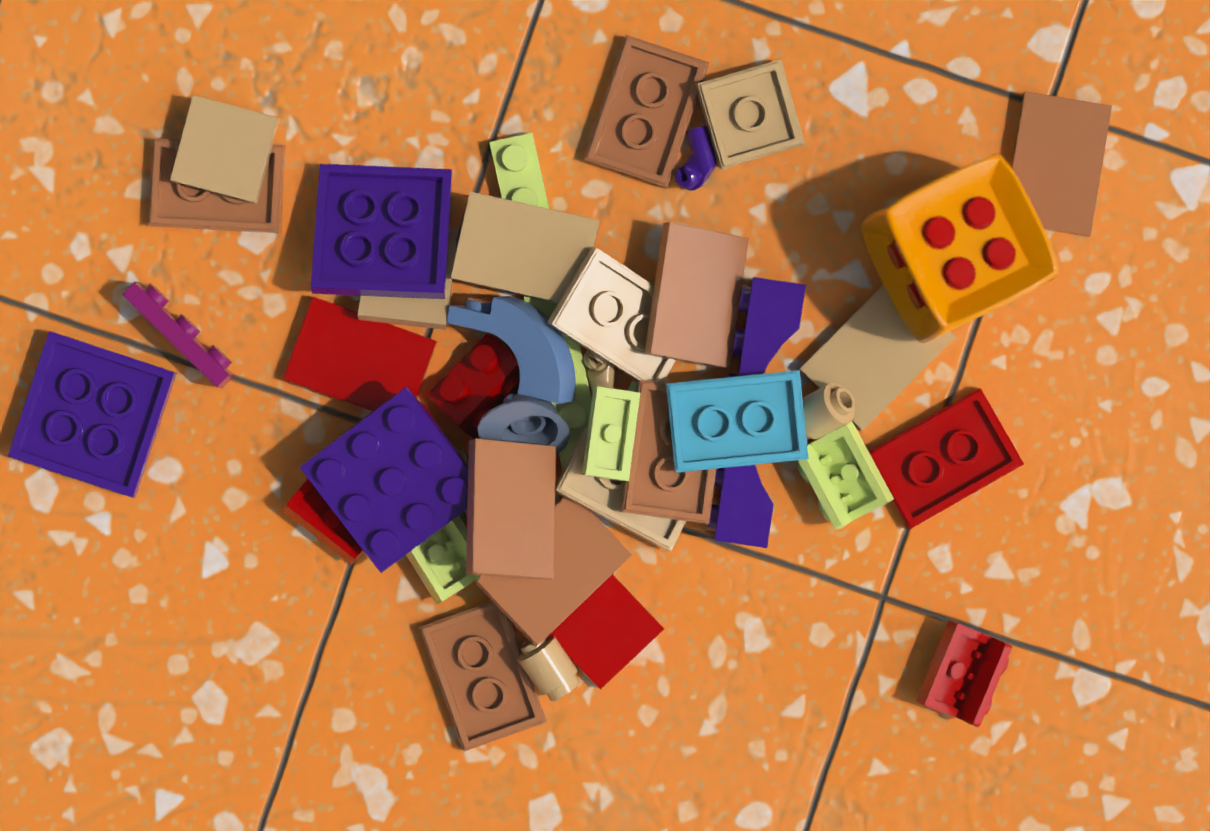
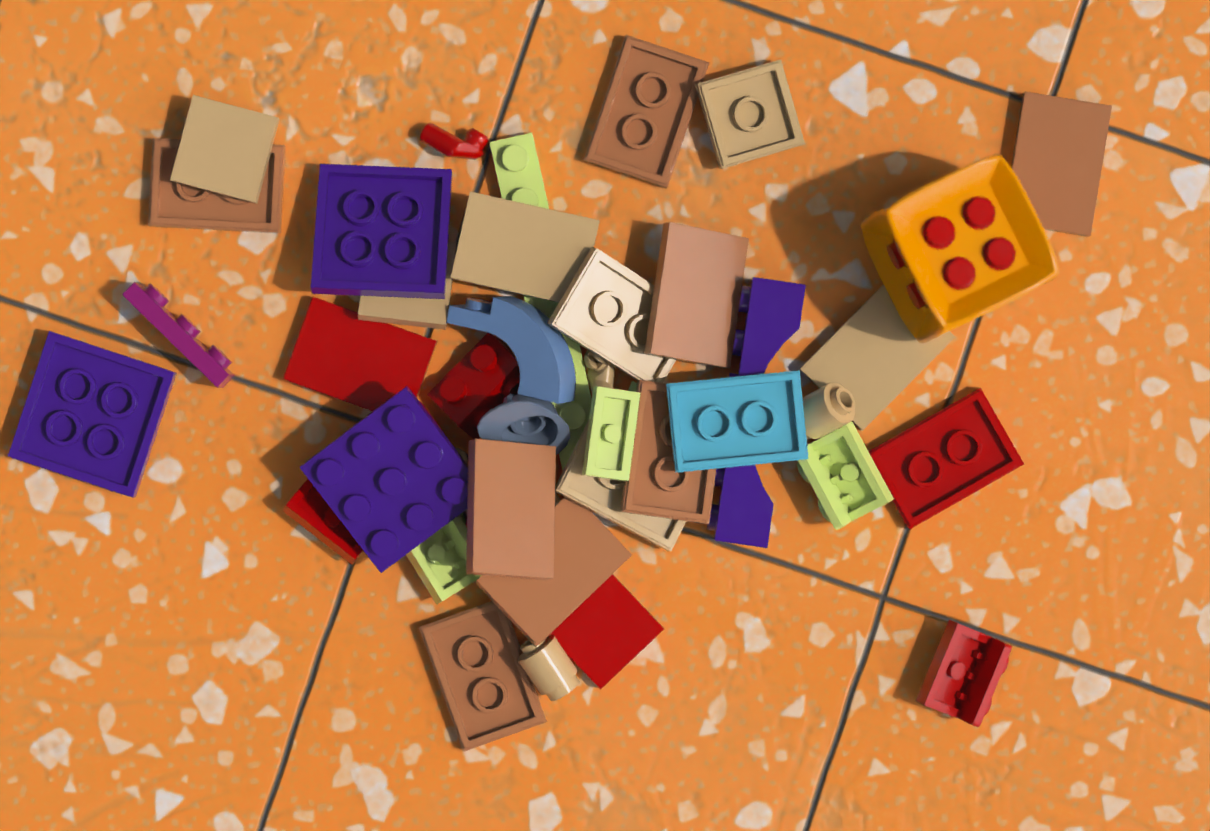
(452, 146): none -> red arm
(700, 163): dark purple arm -> none

